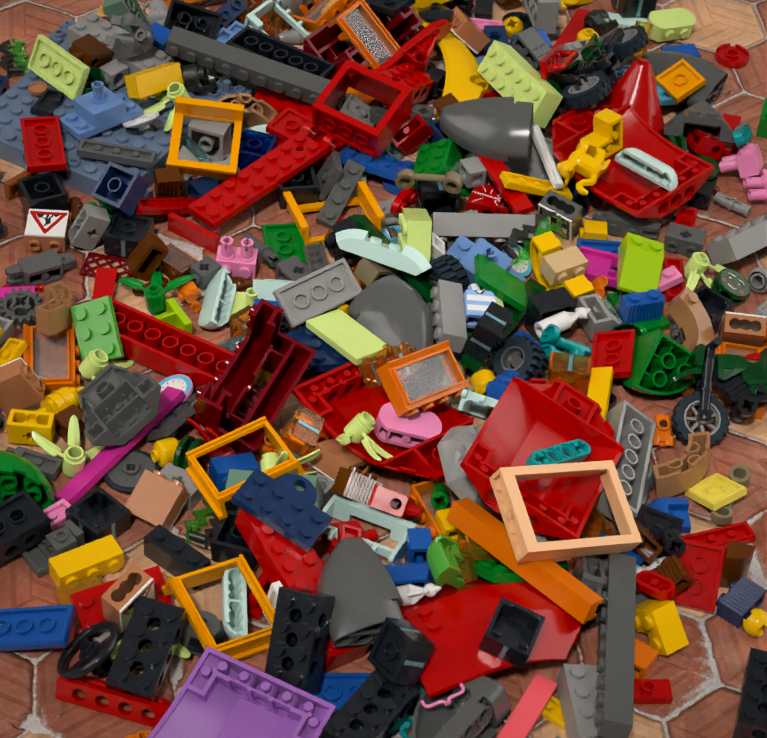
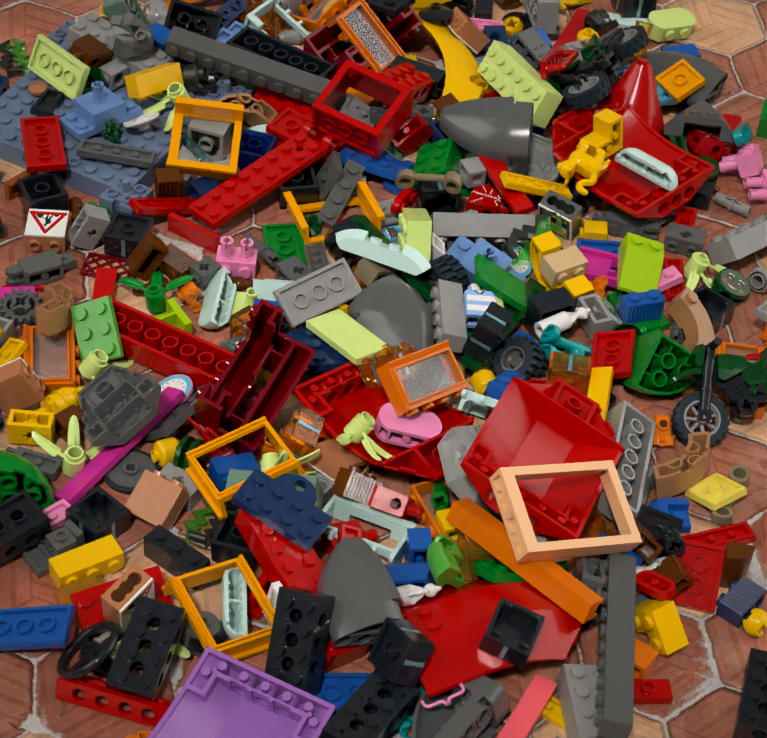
(112, 131): none -> dark green plant
(120, 189): dark blue brick -> none
(313, 224): none -> dark green plant
(419, 47): red piece -> none
(546, 157): white axle -> none
(576, 450): teal beam -> none
(732, 56): red tile -> none
(743, 329): nougat piece -> none

